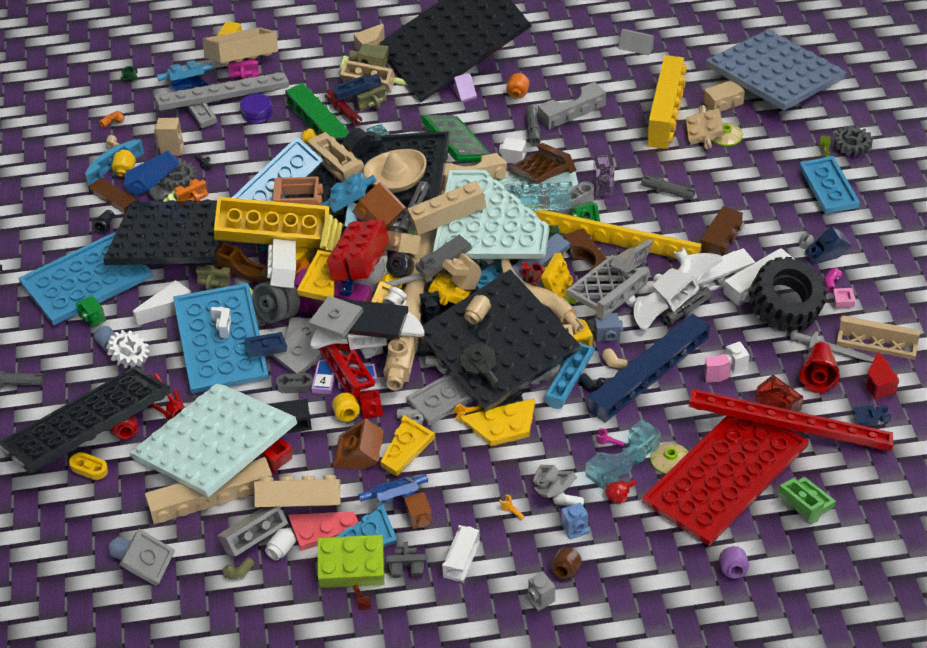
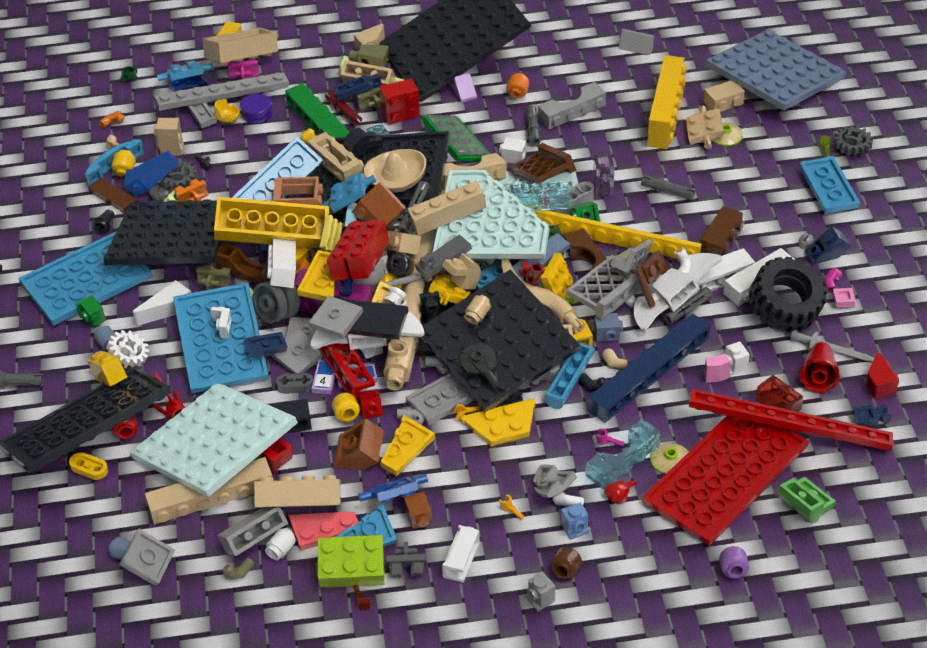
(106, 368): none -> yellow brick
(226, 113): none -> yellow hair
(399, 101): none -> red brick
(648, 271): none -> reddish brown plate
(879, 334): tan fence -> none

